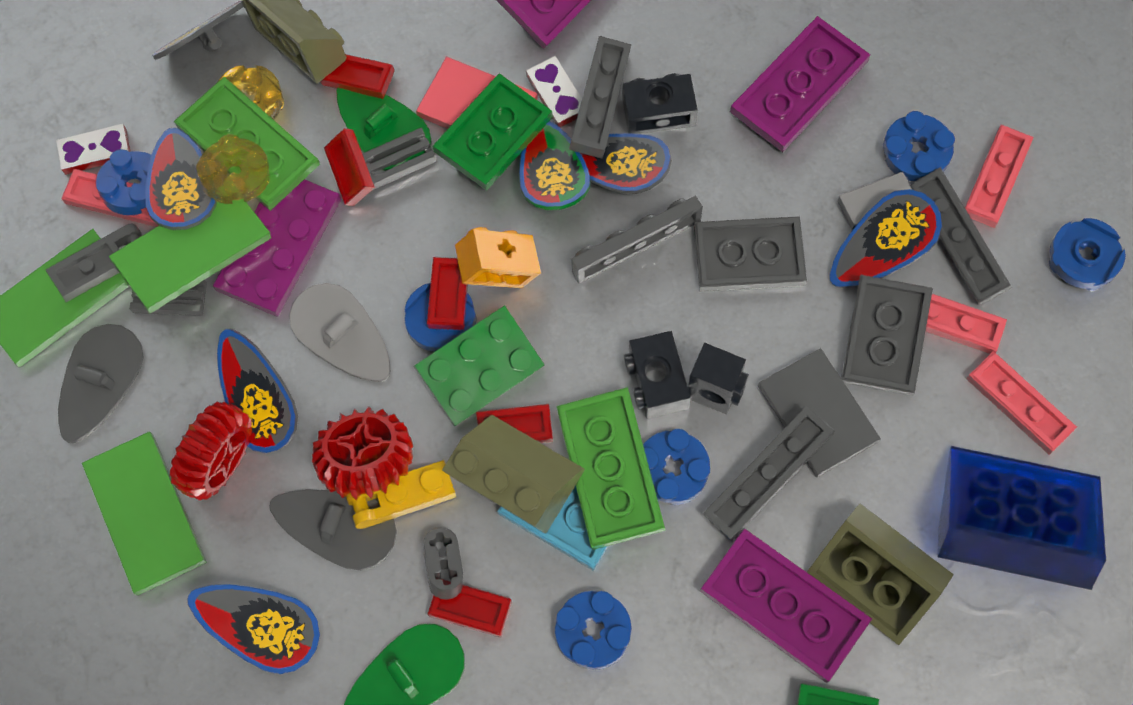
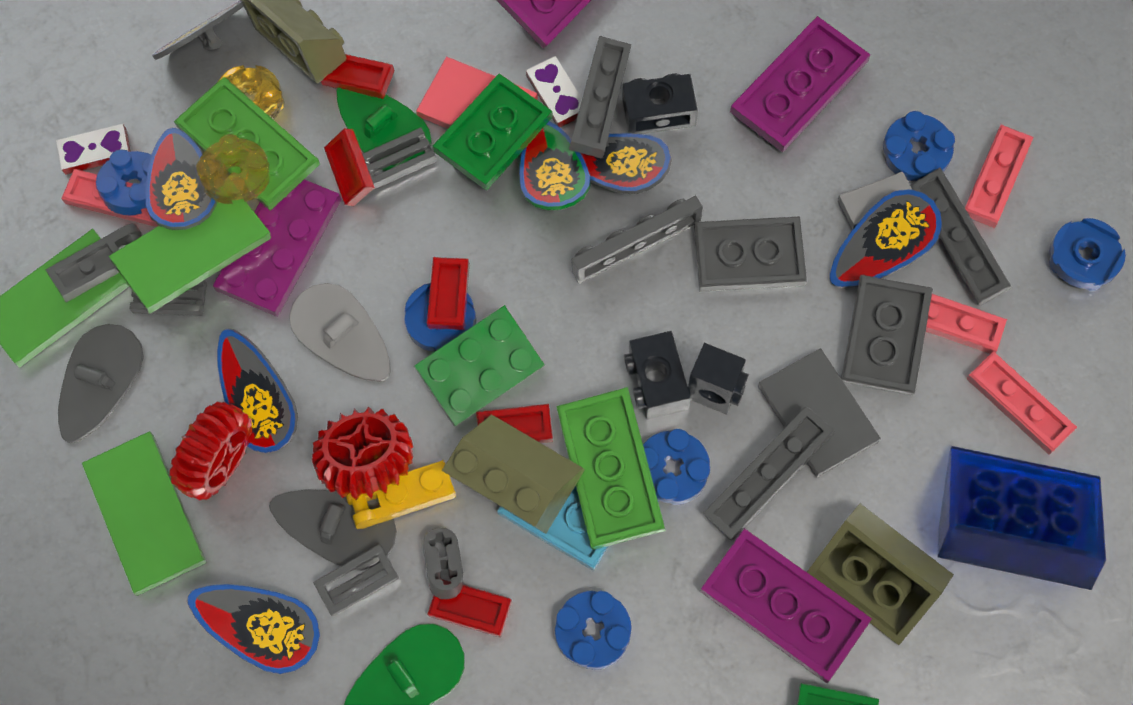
(348, 567): none -> dark grey tile
(497, 258): light orange brick -> none

